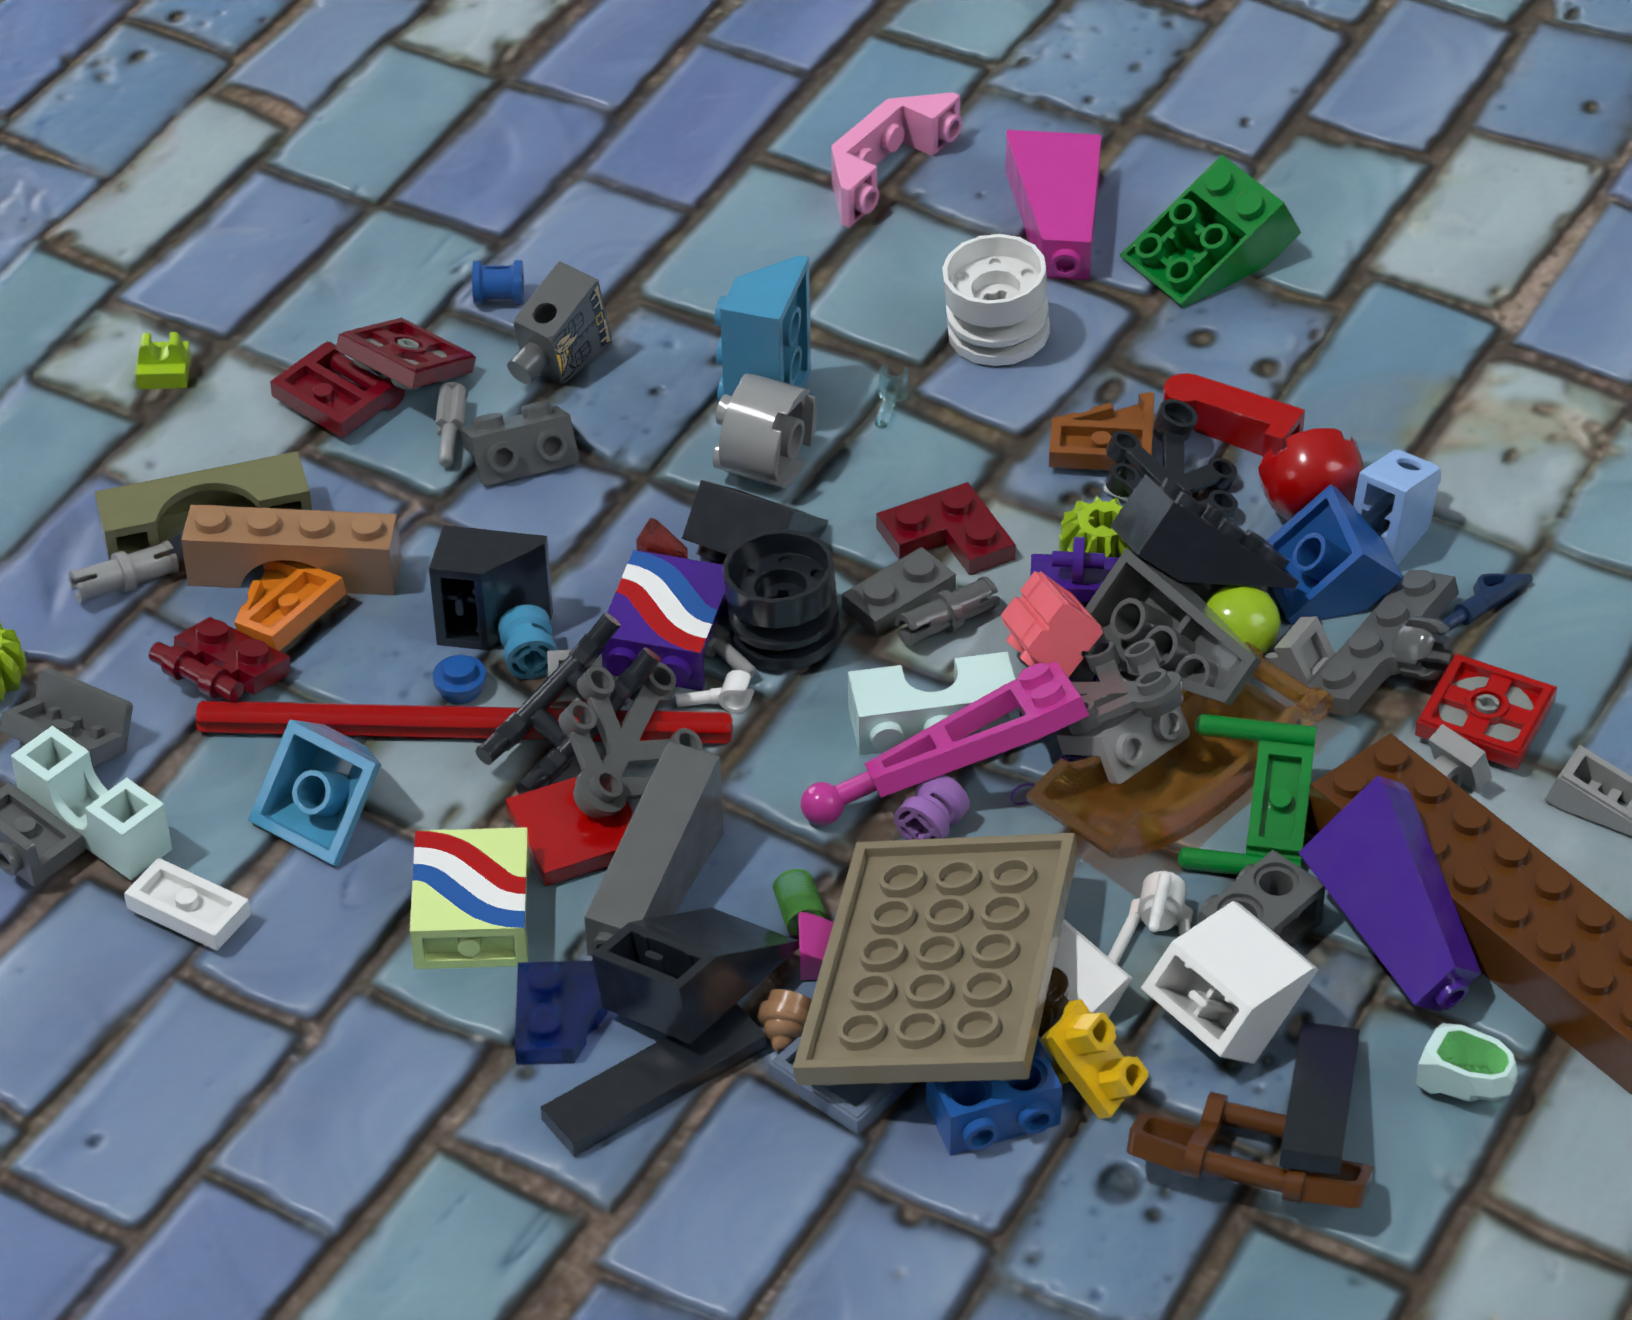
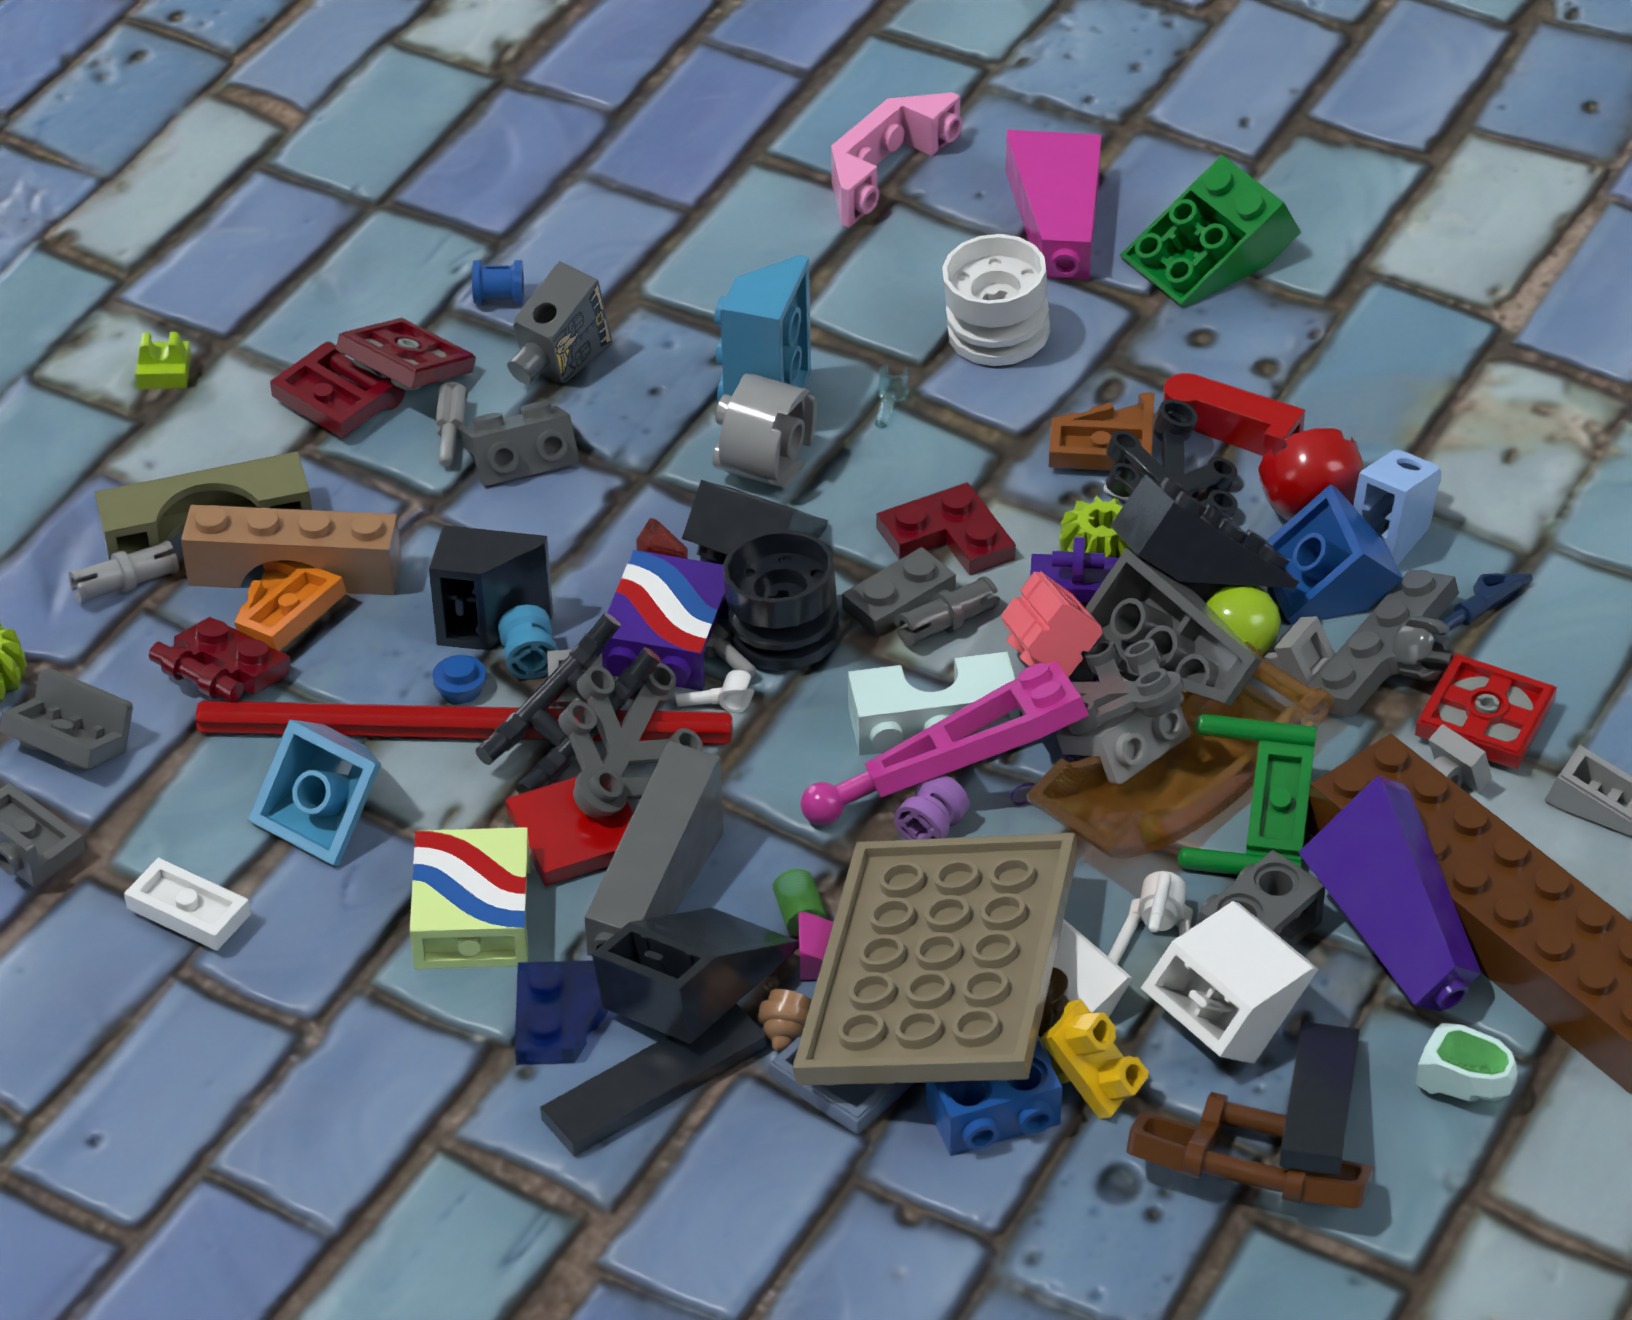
(117, 825): light aqua arch -> none

